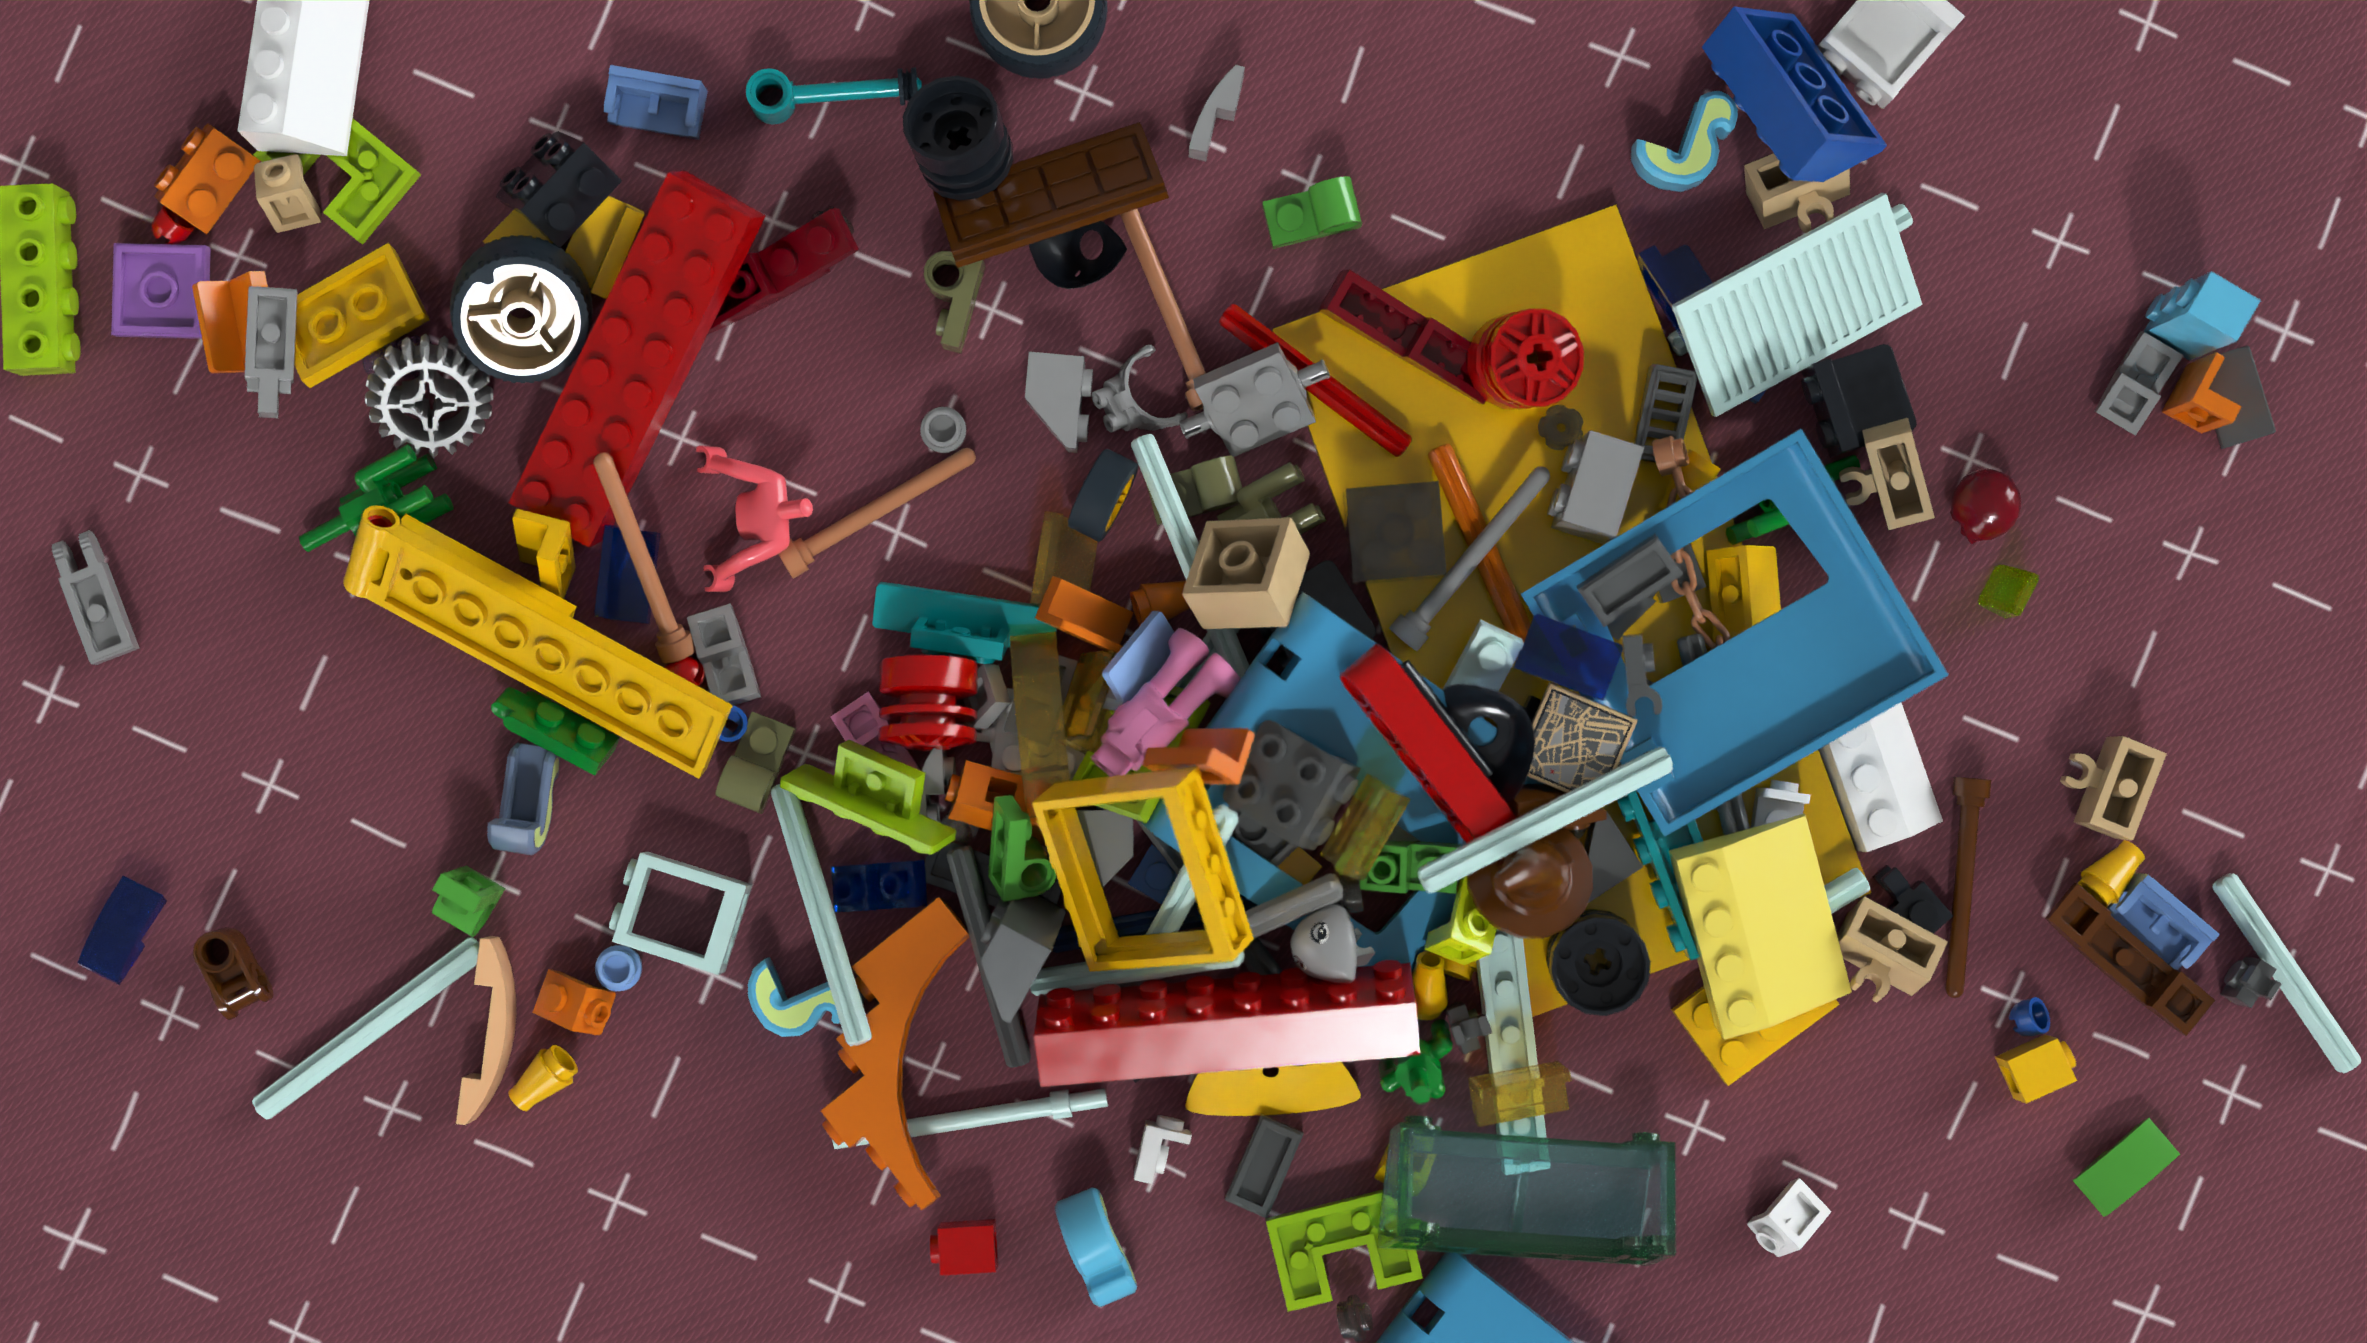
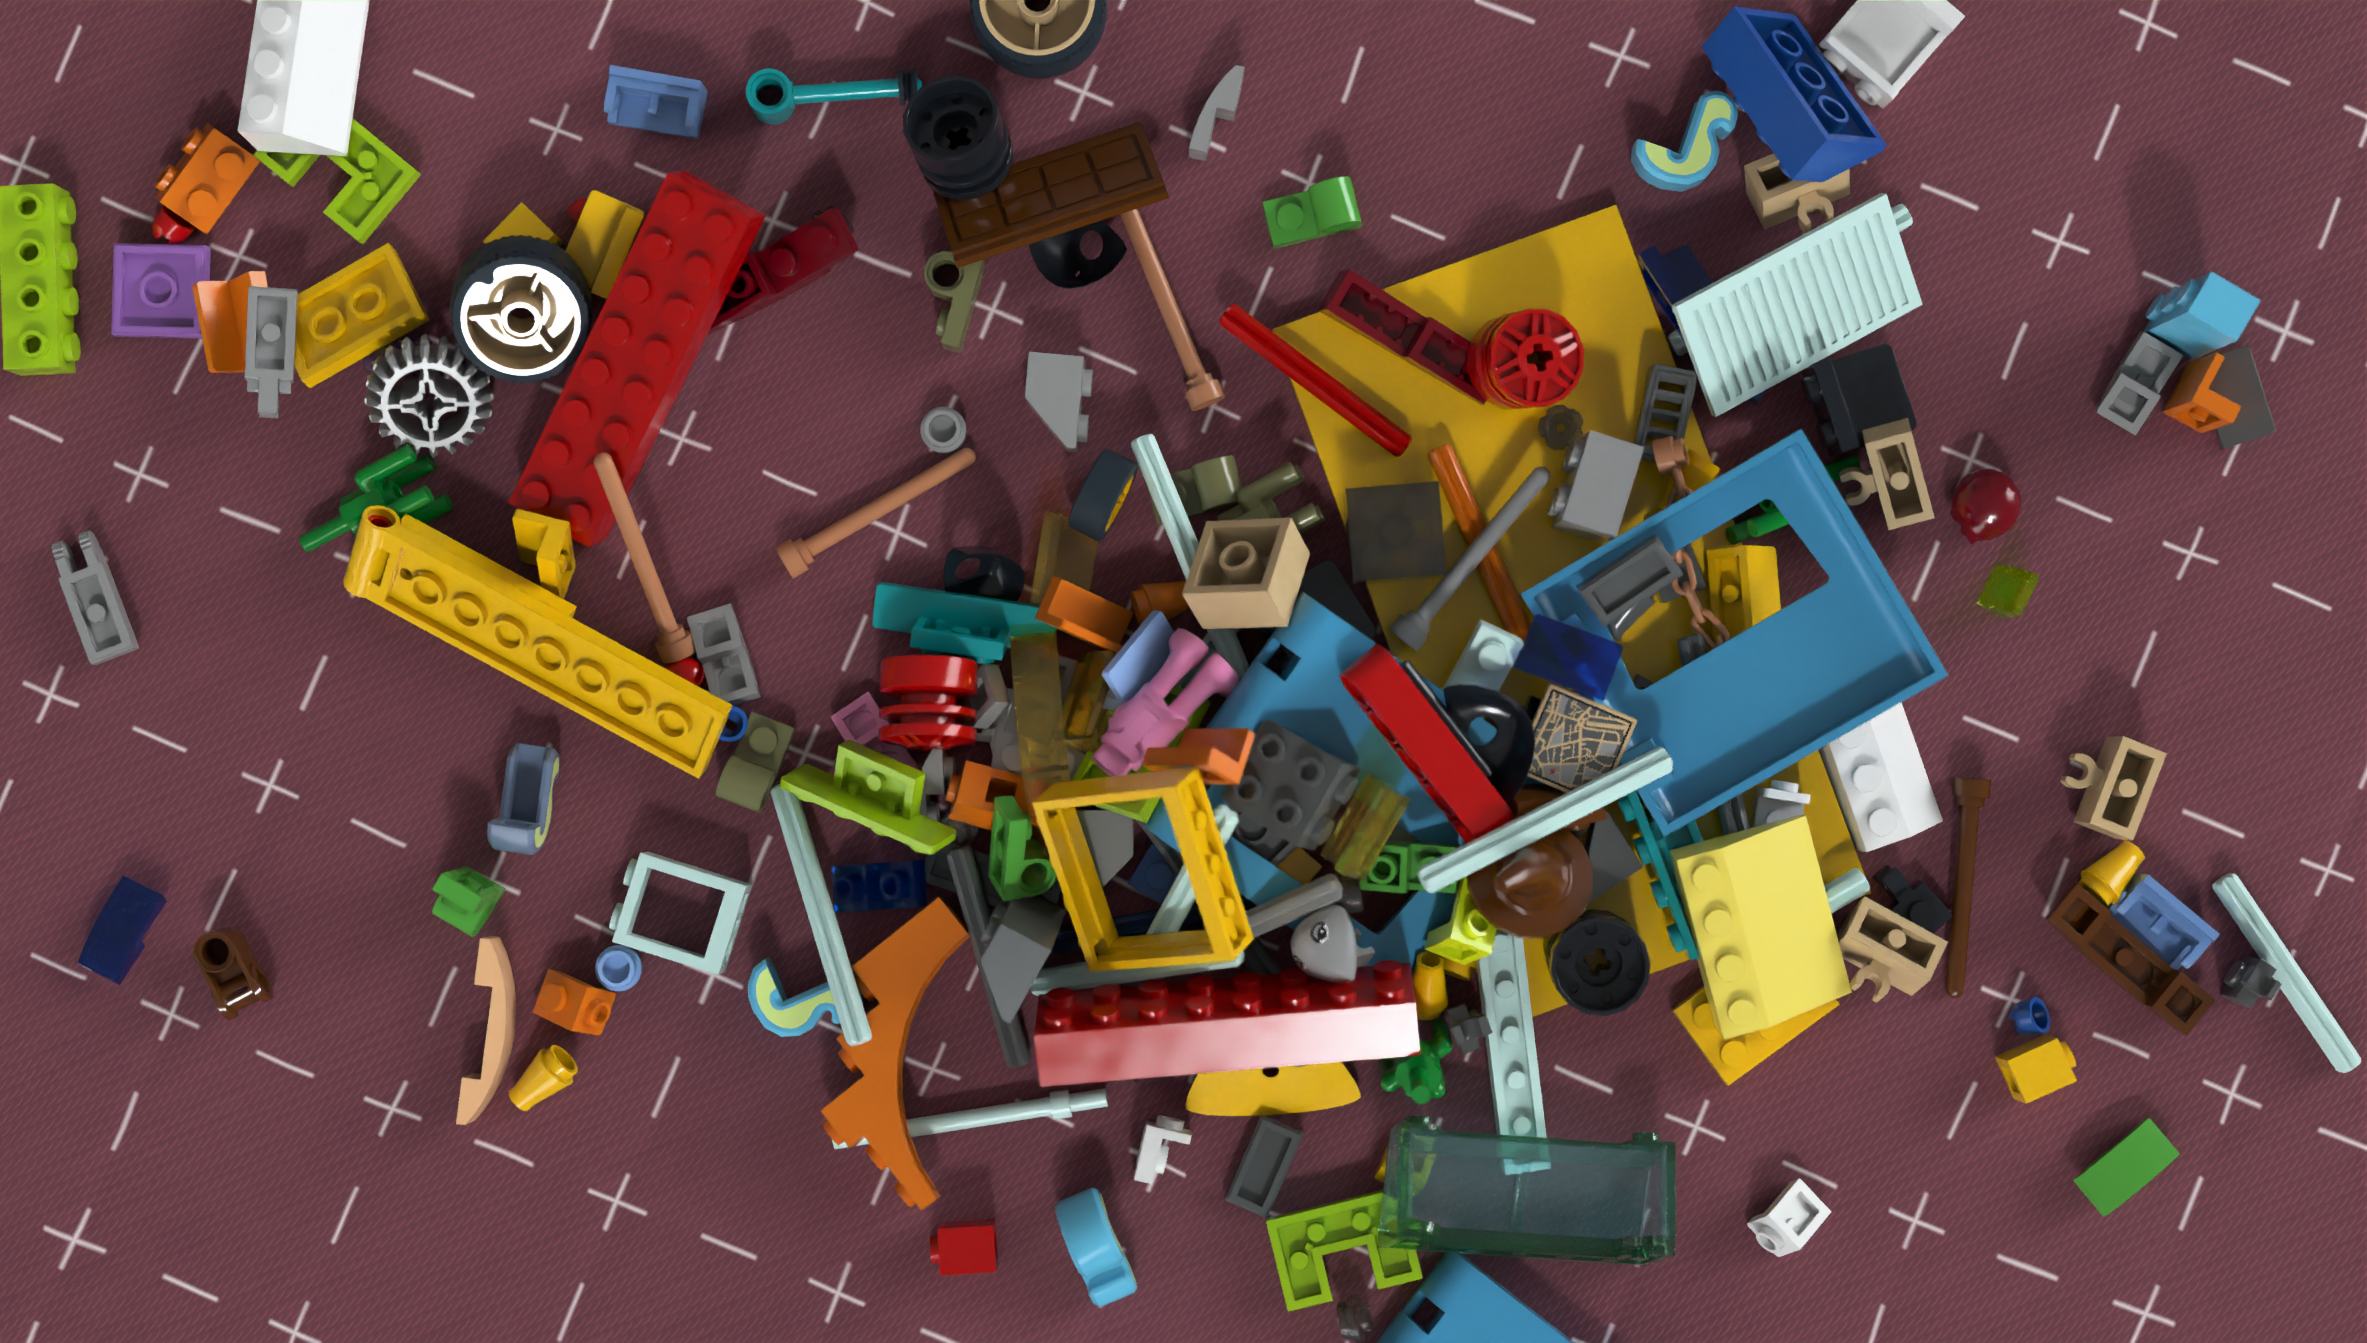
(285, 194): tan bracket -> none
(367, 1029): light aqua axle -> none
(555, 729): green hinge -> none
(558, 186): black bracket -> none
(619, 588): clear blue panel -> none
(759, 514): coral piece -> none
(993, 579): none -> black piece
(1120, 406): light grey helmet -> none
(1254, 399): light grey plate -> none
(1519, 1093): clear yellow panel -> none
(1638, 661): dark grey plate -> none

